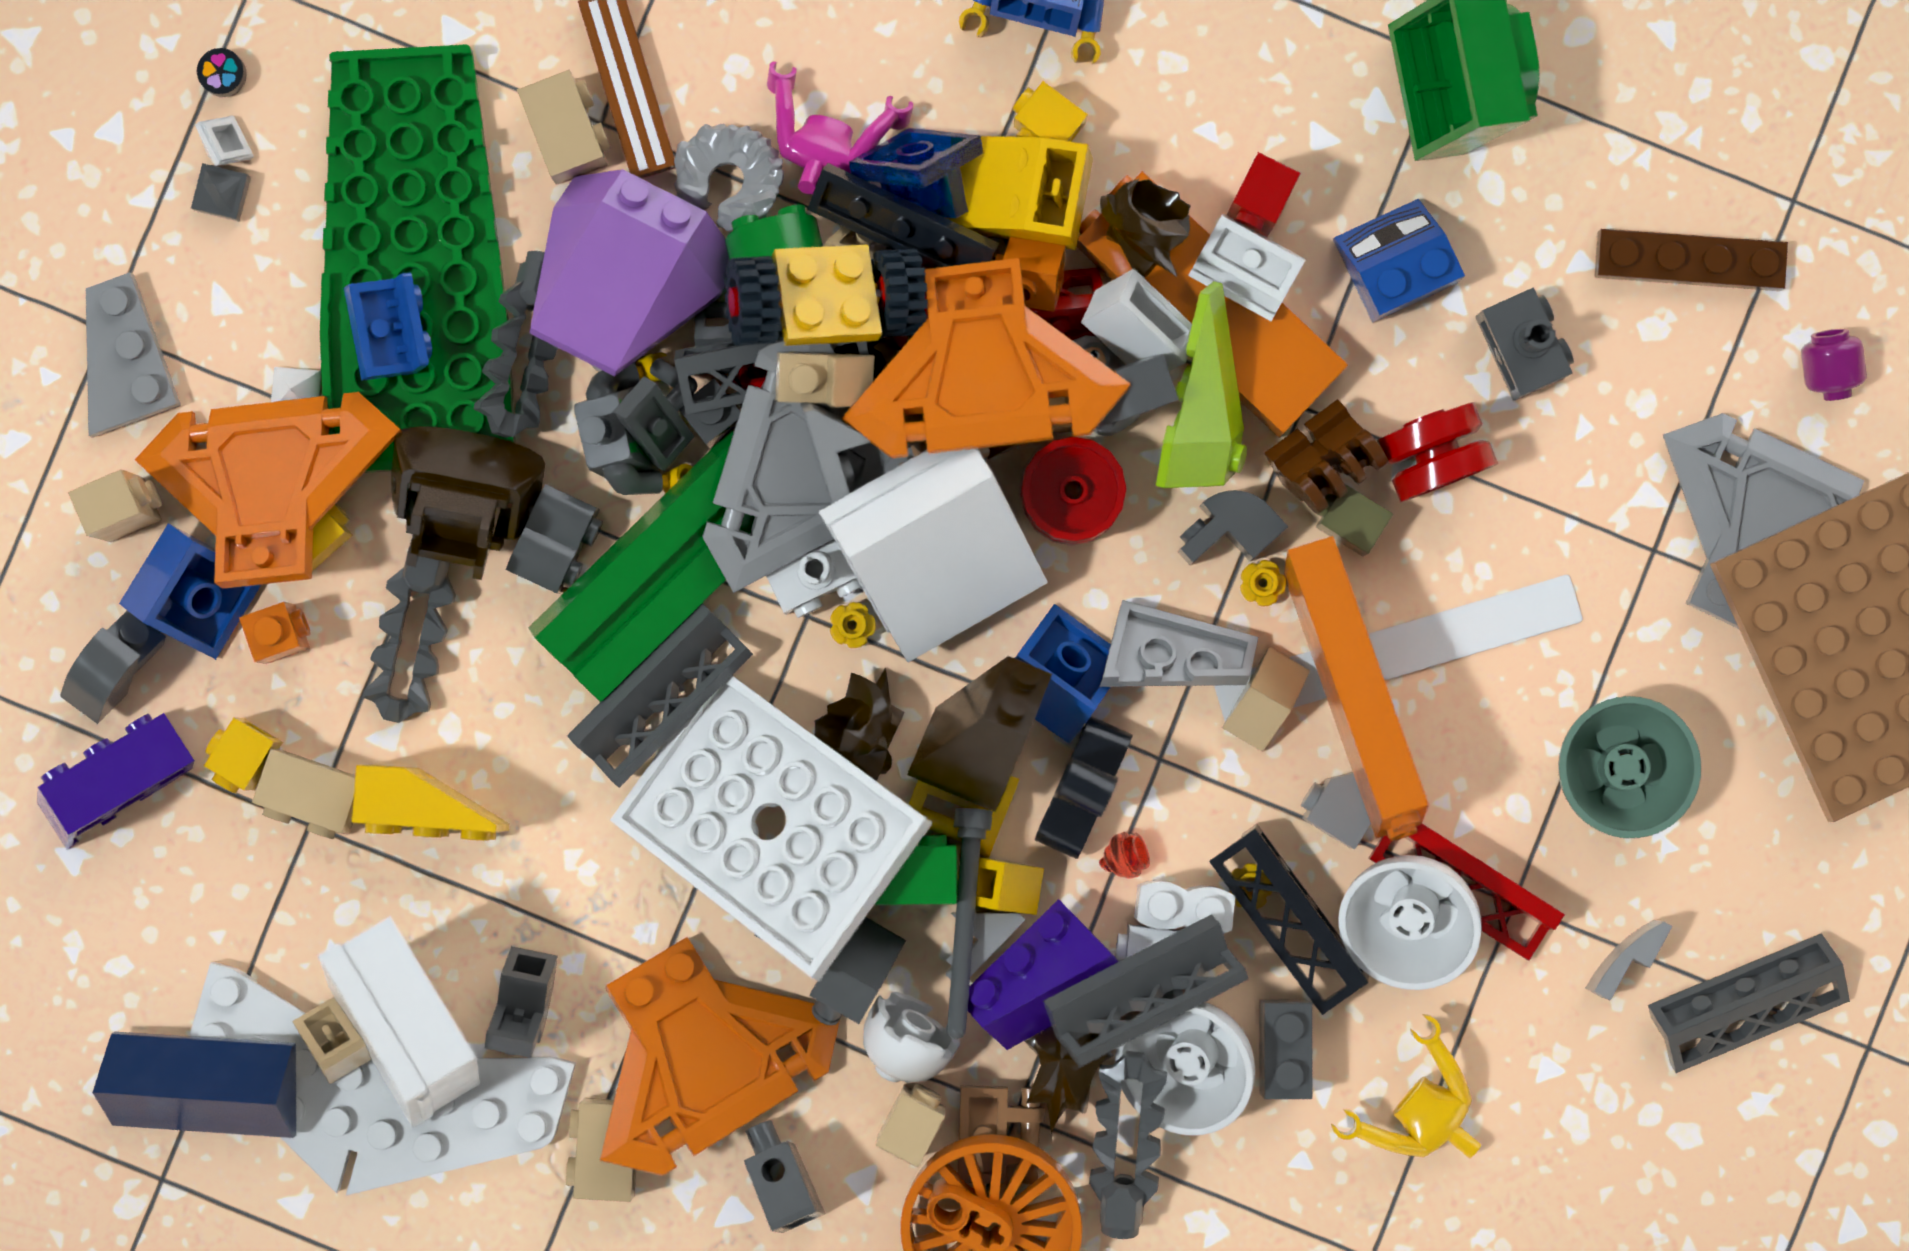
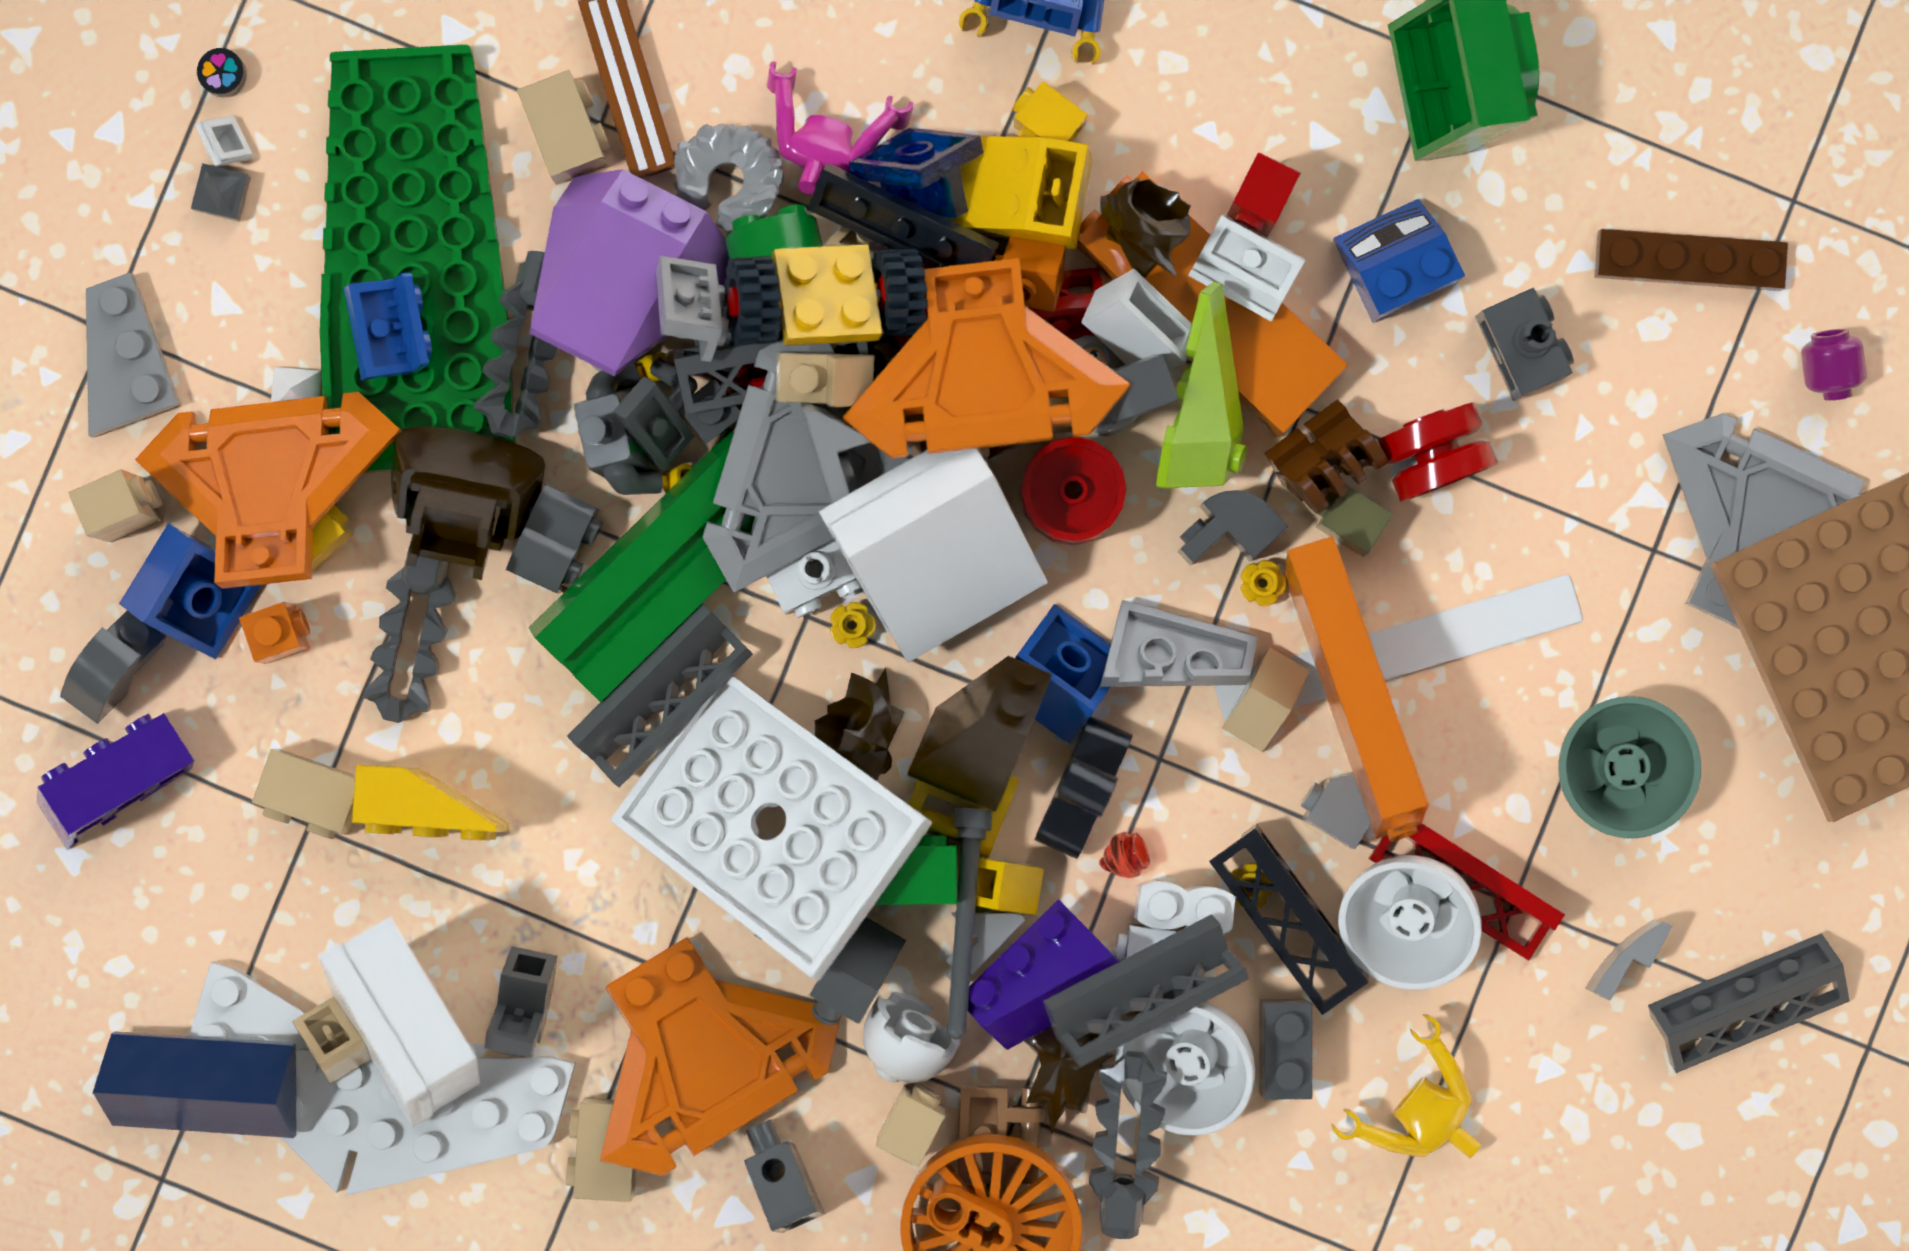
(239, 754): yellow brick -> none
(691, 303): none -> light grey bracket

